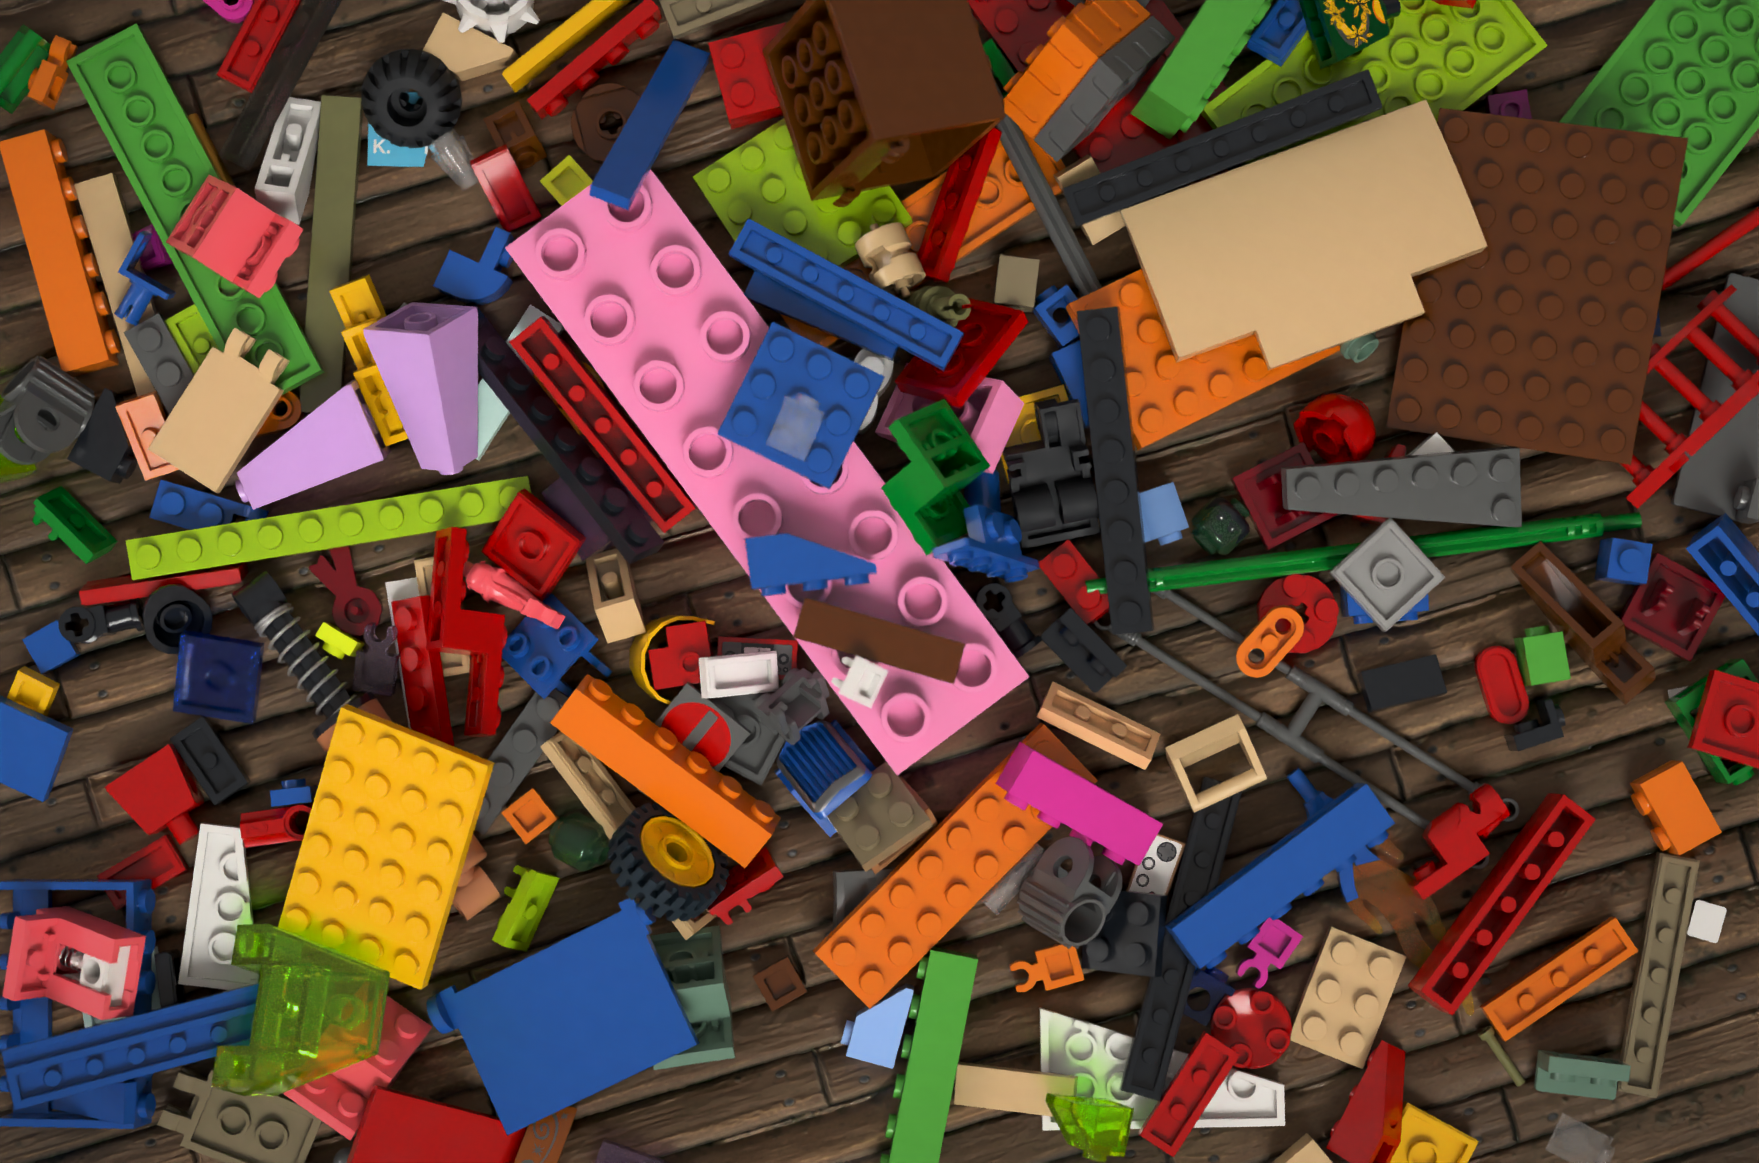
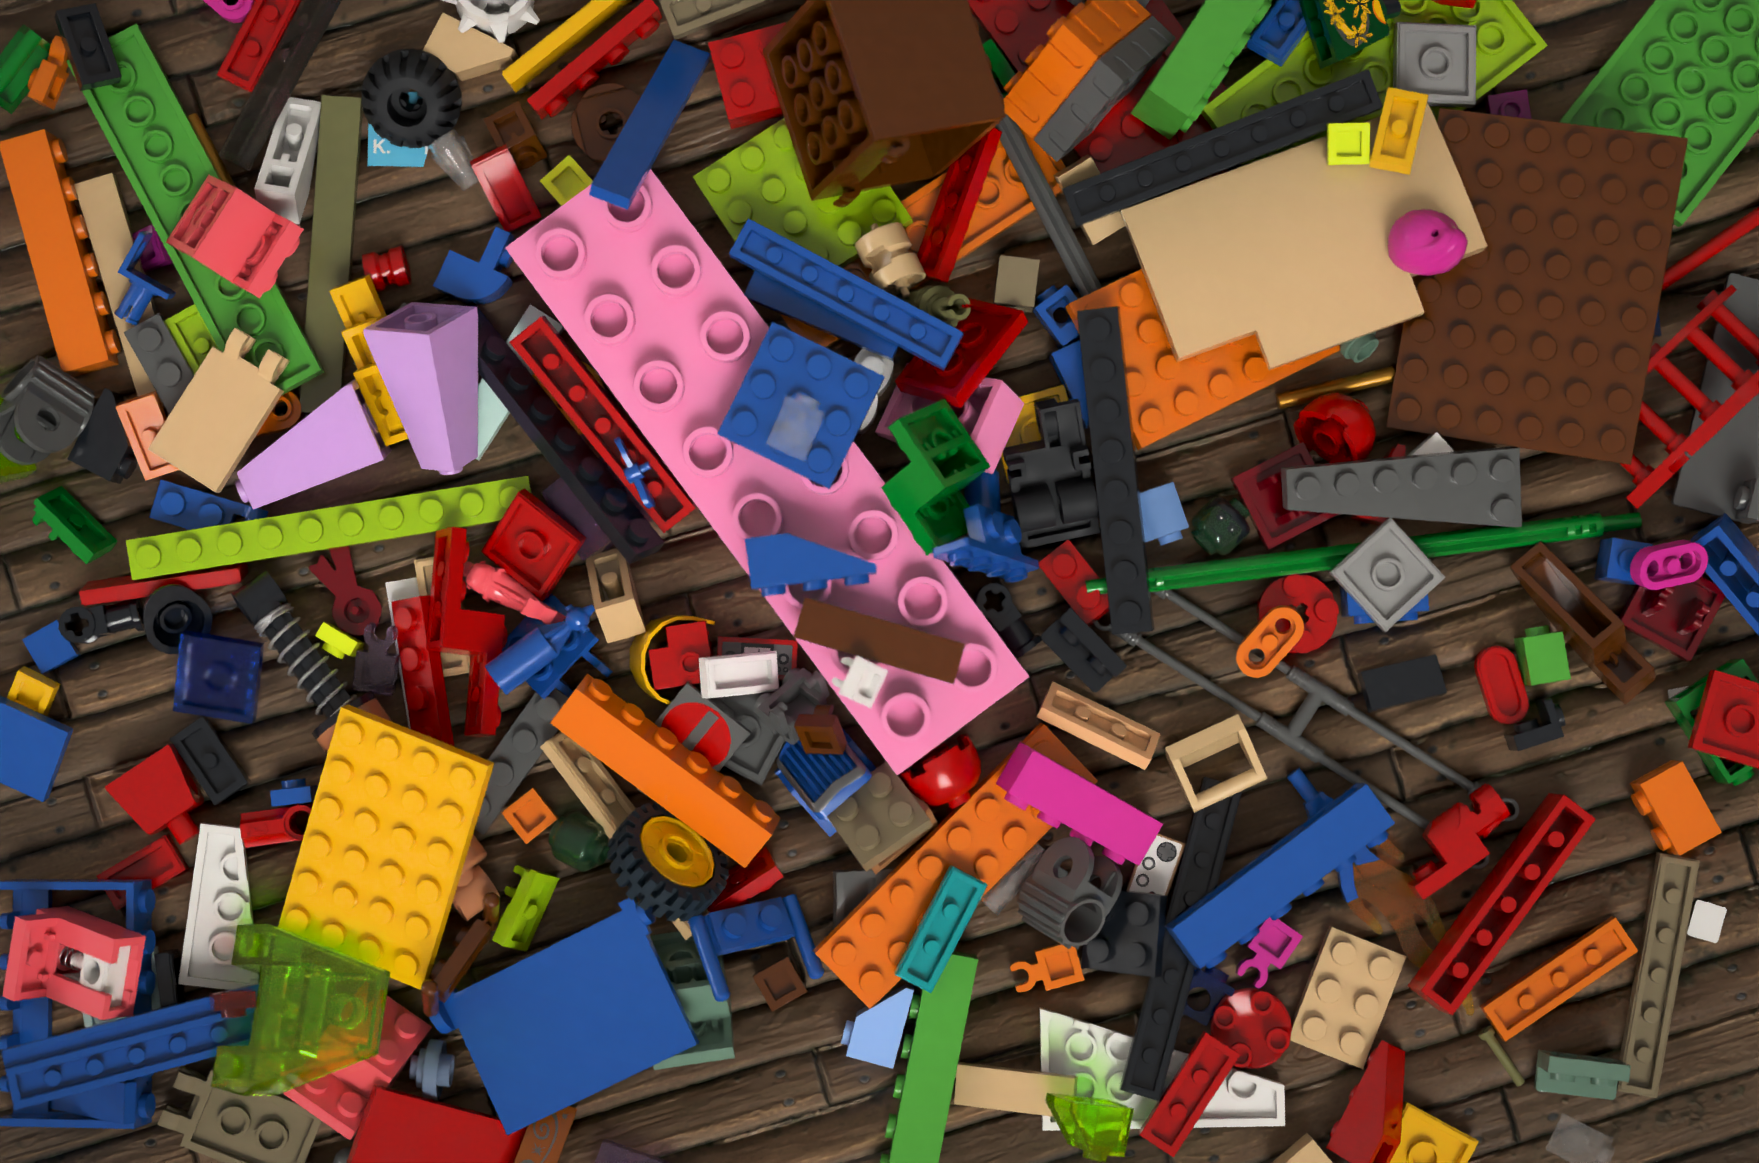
(87, 46): none -> black plate
(233, 1002): none -> clear red plate
(387, 268): none -> red wheel
(432, 1069): none -> sand blue plate
(468, 946): none -> reddish brown plate
(536, 649): none -> blue wheel
(635, 473): none -> blue piece
(749, 928): none -> blue plate
(821, 731): none -> reddish brown tile
(940, 929): none -> teal tile
(945, 774): none -> red cylinder
(1341, 385): none -> pearl gold bar
(1348, 143): none -> neon yellow plate
(1398, 130): none -> yellow plate
(1426, 242): none -> dark pink hair
(1436, 62): none -> light grey tile
(1664, 564): none -> dark pink plate

